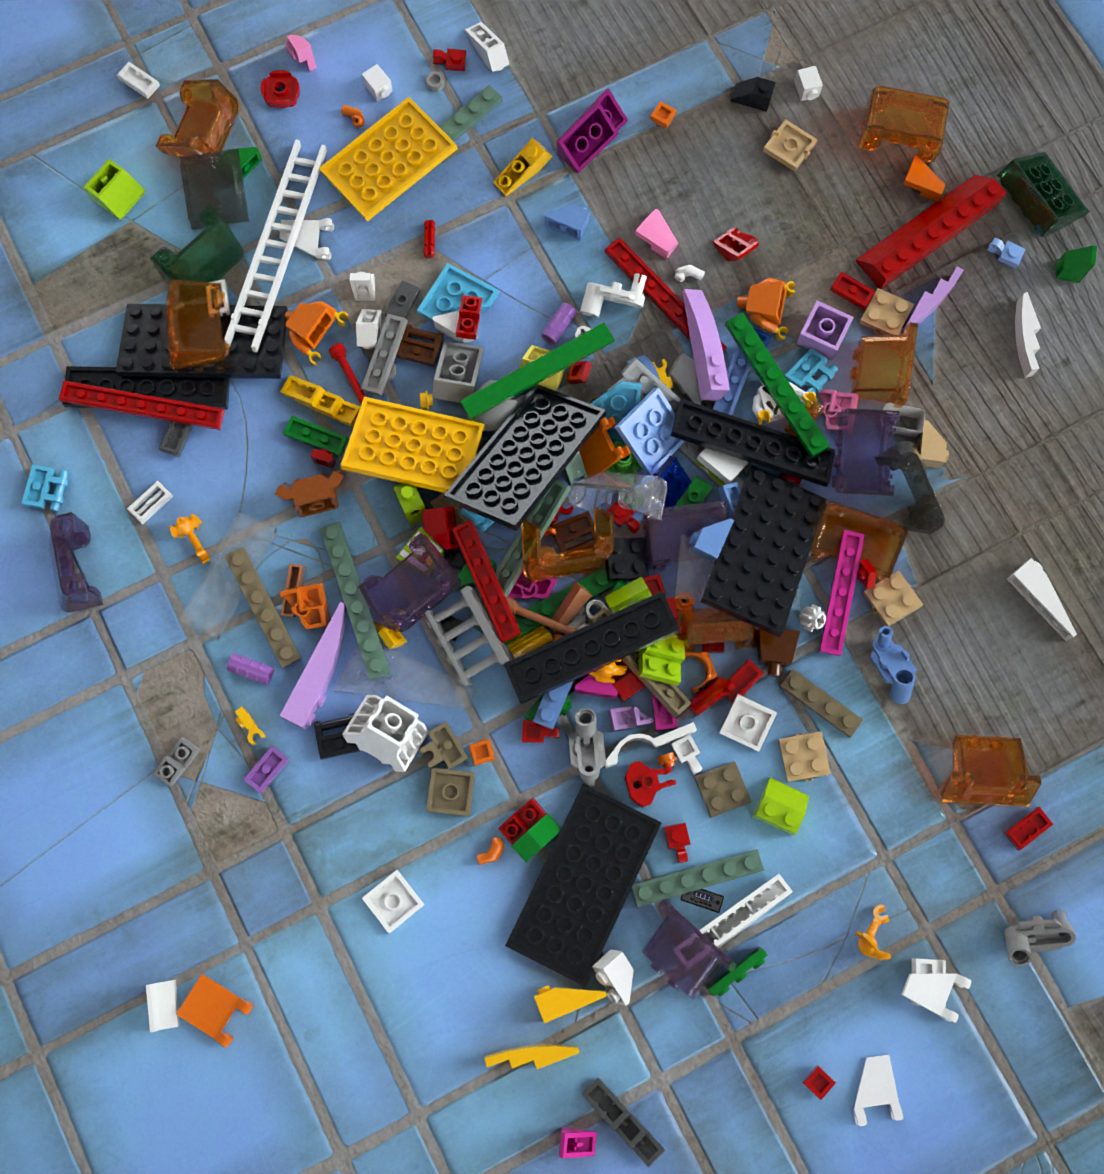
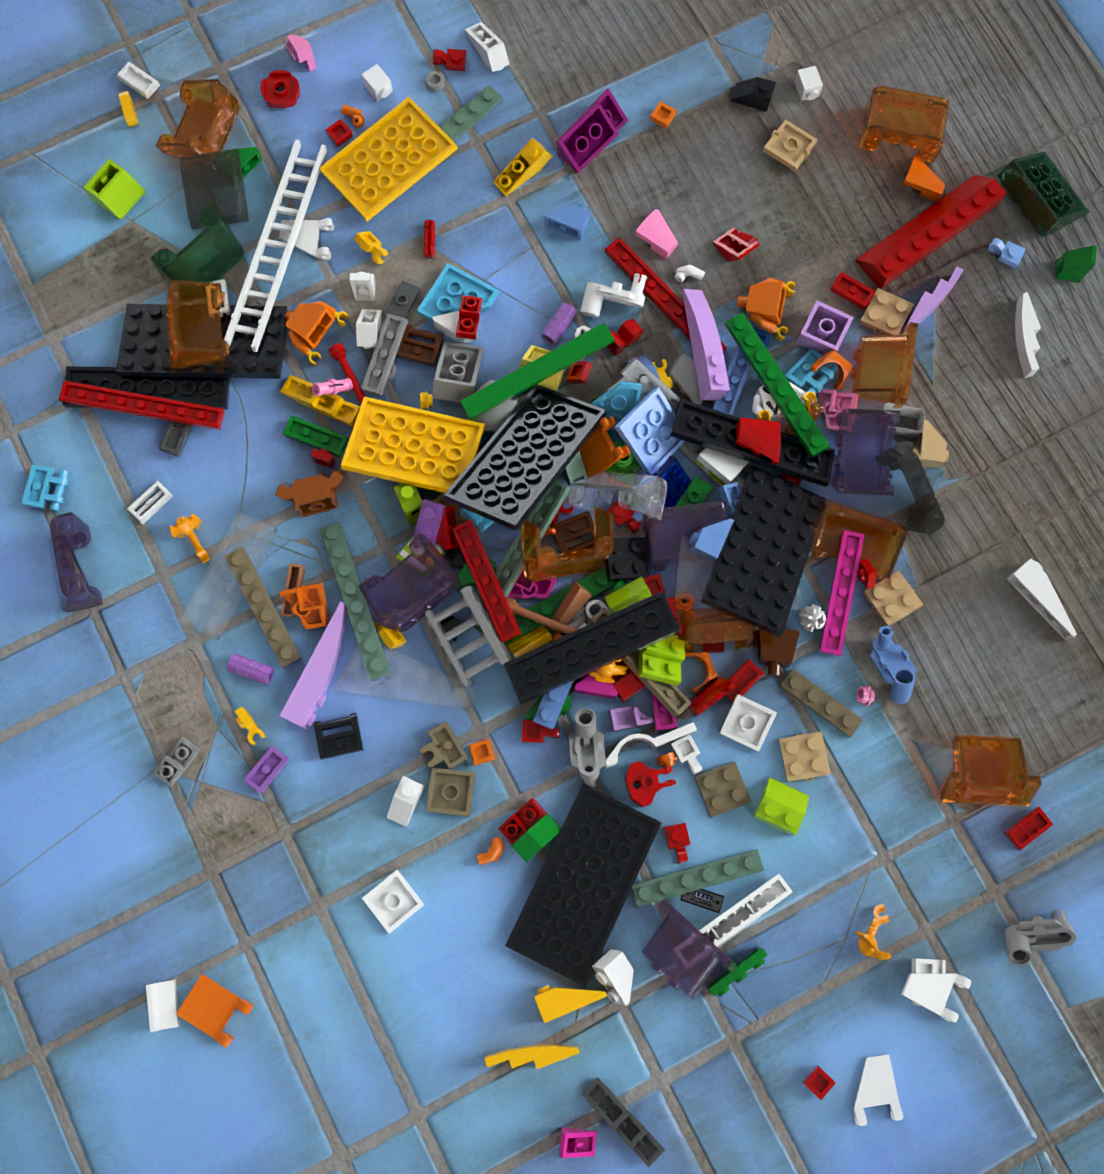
(128, 109): none -> yellow beam
(332, 387): none -> bright pink pin
(339, 132): none -> red plate
(370, 243): none -> yellow plate
(386, 731): white slope -> none
(405, 801): none -> white slope
(429, 519): none -> medium lavender plate
(626, 334): none -> red leg
(760, 437): none -> red slope
(844, 366): none -> orange helmet
(865, 695): none -> bright pink plate

